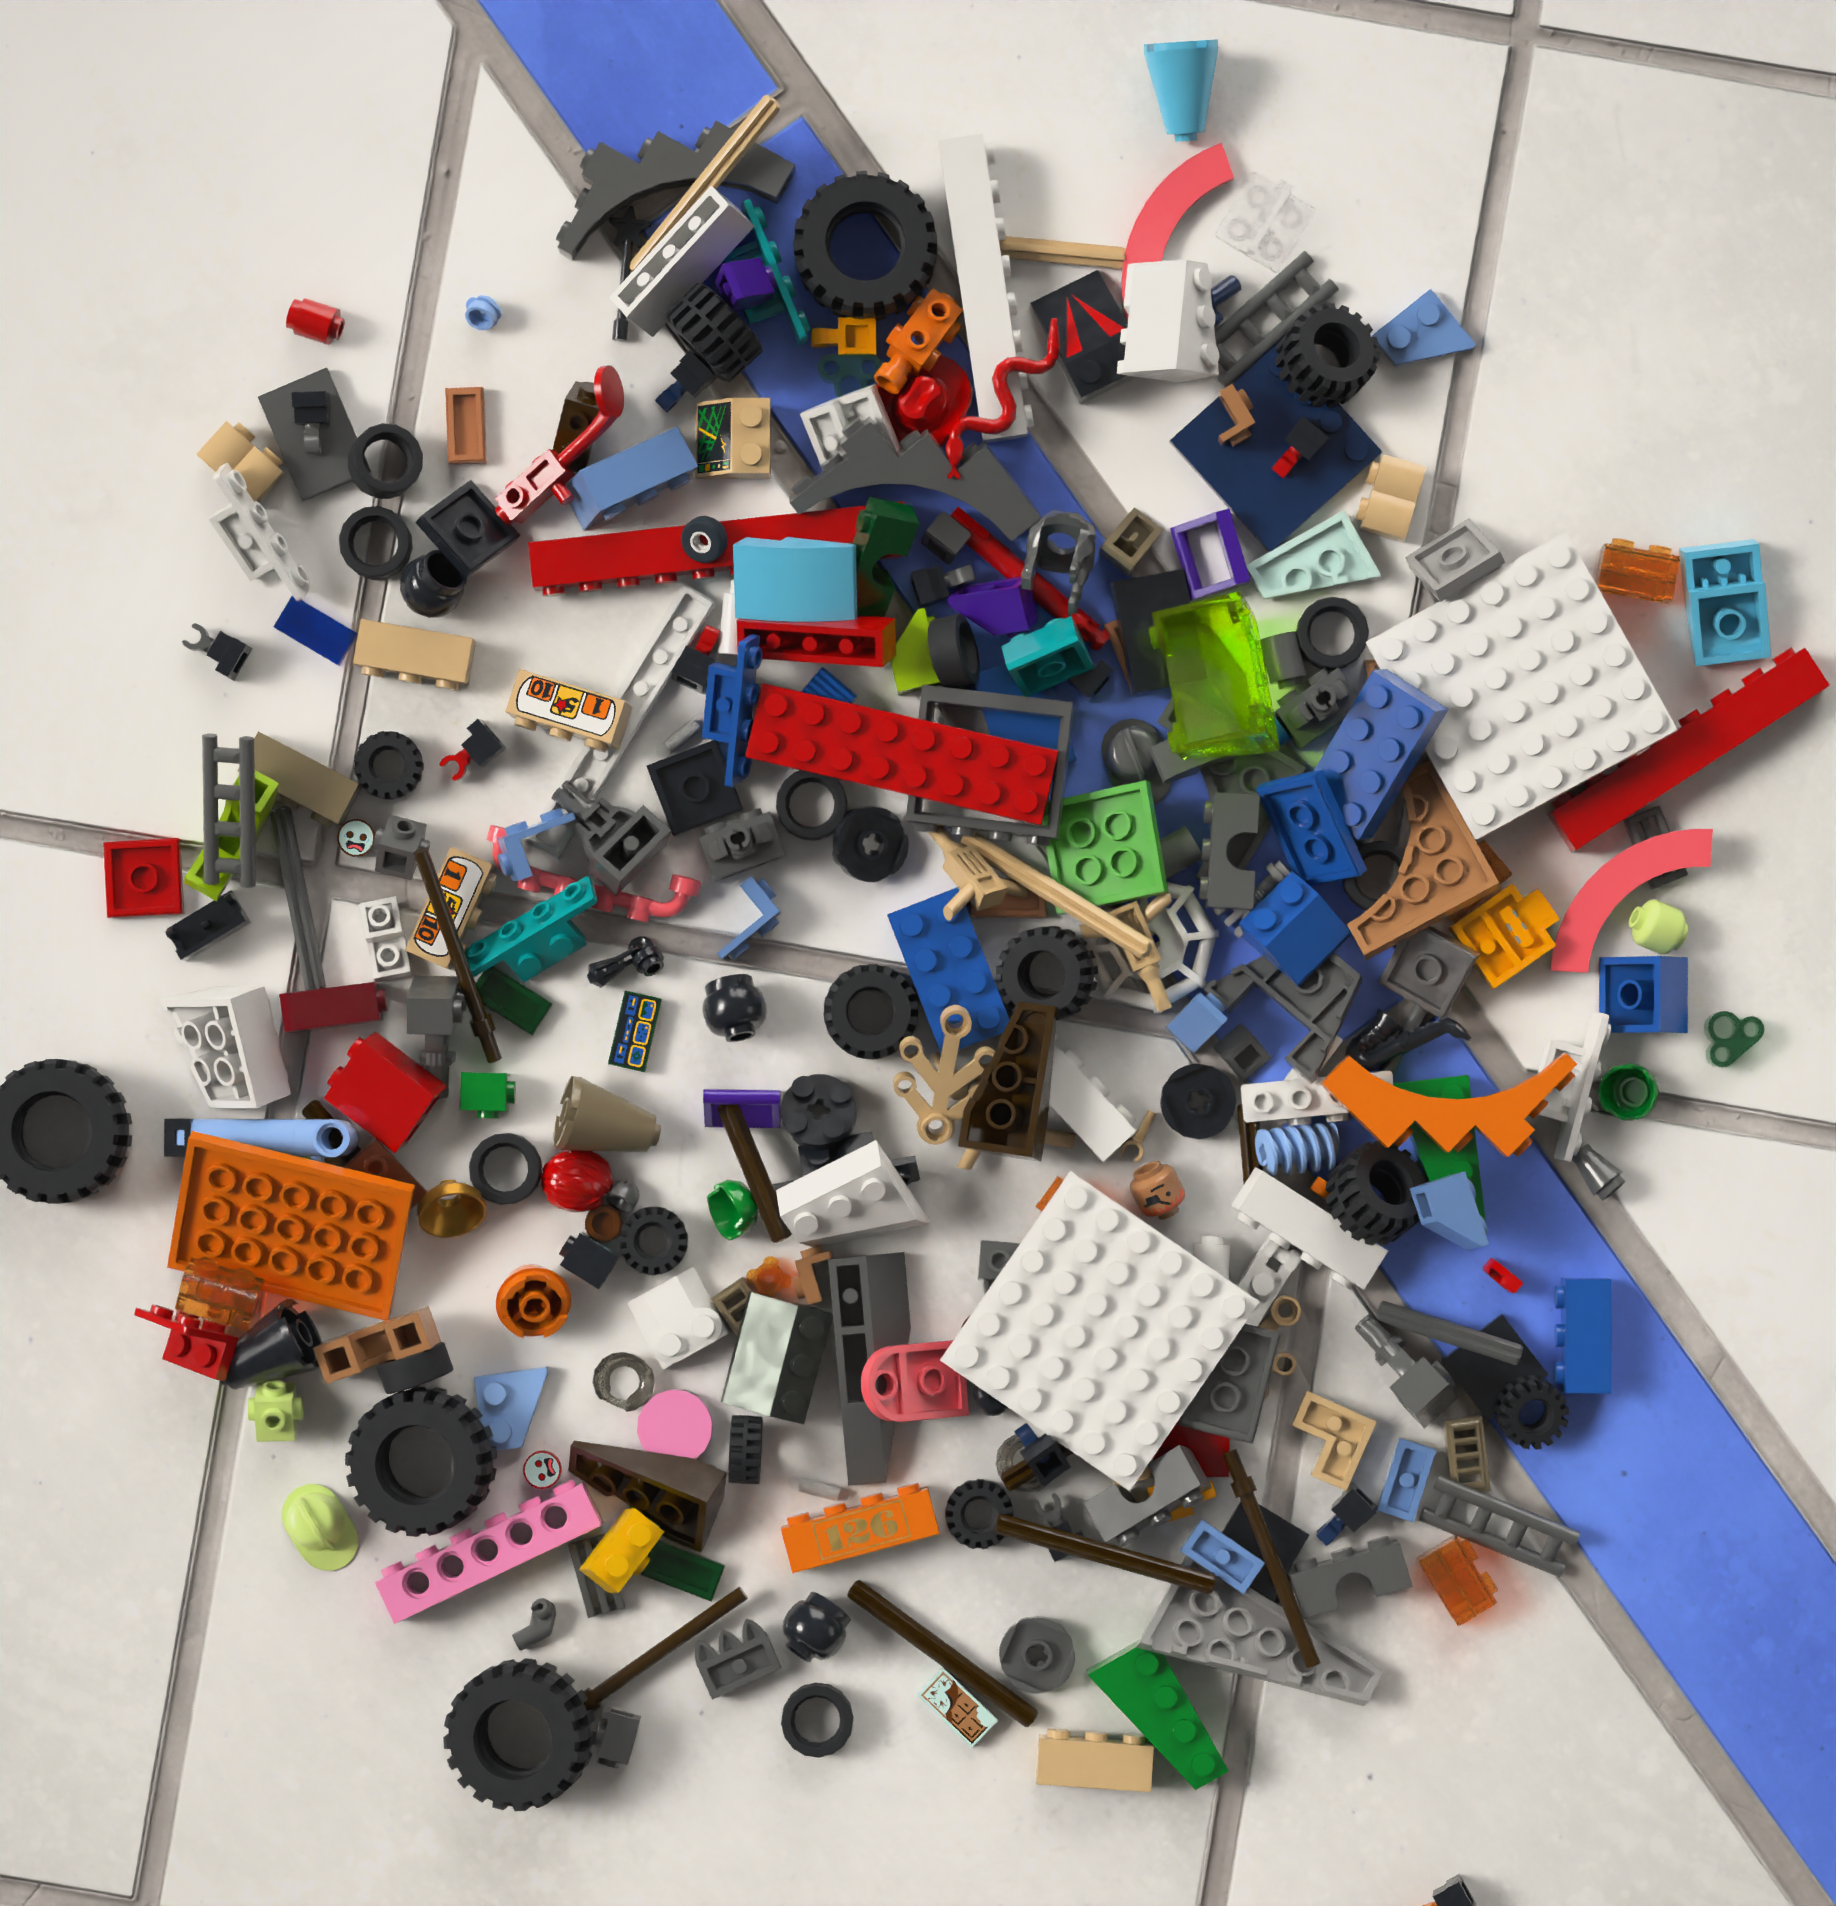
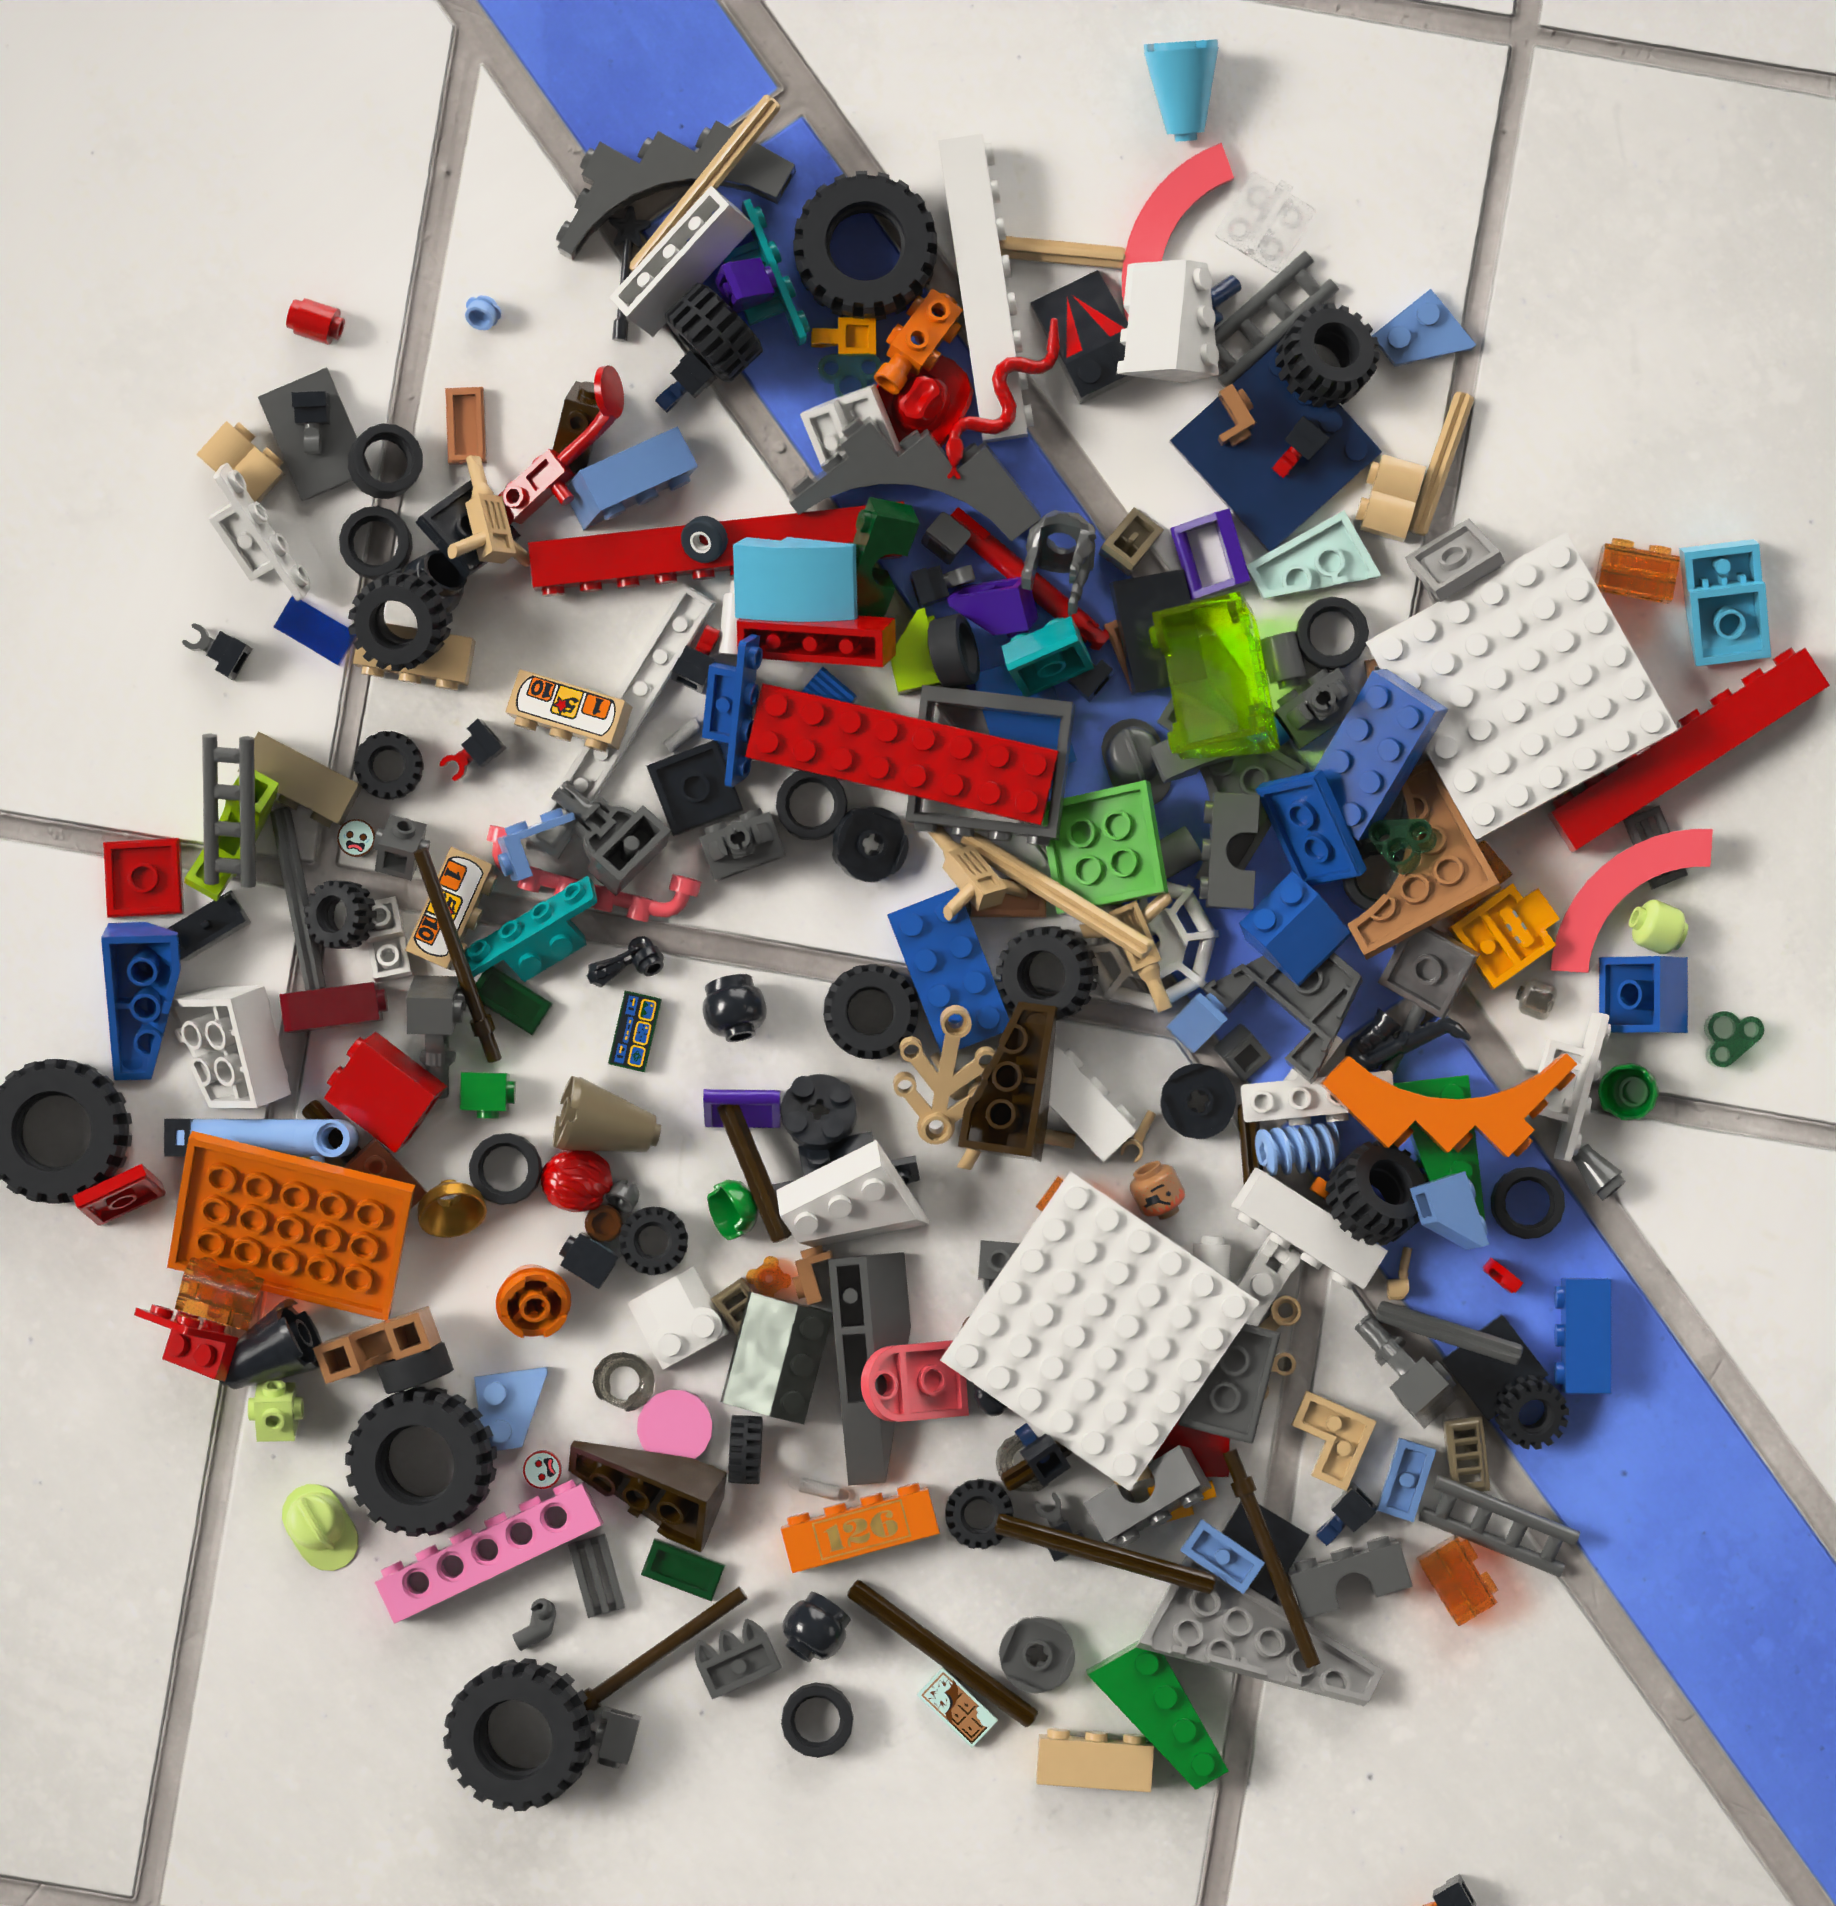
(119, 1195): none -> red tile
(140, 986): none -> blue wedge
(358, 914): none -> black tyre
(377, 637): none -> black tyre
(488, 523): none -> tan piece
(622, 1551): yellow brick -> none
(733, 439): tan slope -> none
(761, 896): medium blue bracket -> none
(1277, 874): light grey hinge -> none
(1399, 1288): none -> tan hand
(1402, 835): none -> clear green piece
(1440, 463): none -> tan axle
(1536, 999): none -> clear smoke piece
(1555, 1211): none -> black tyre

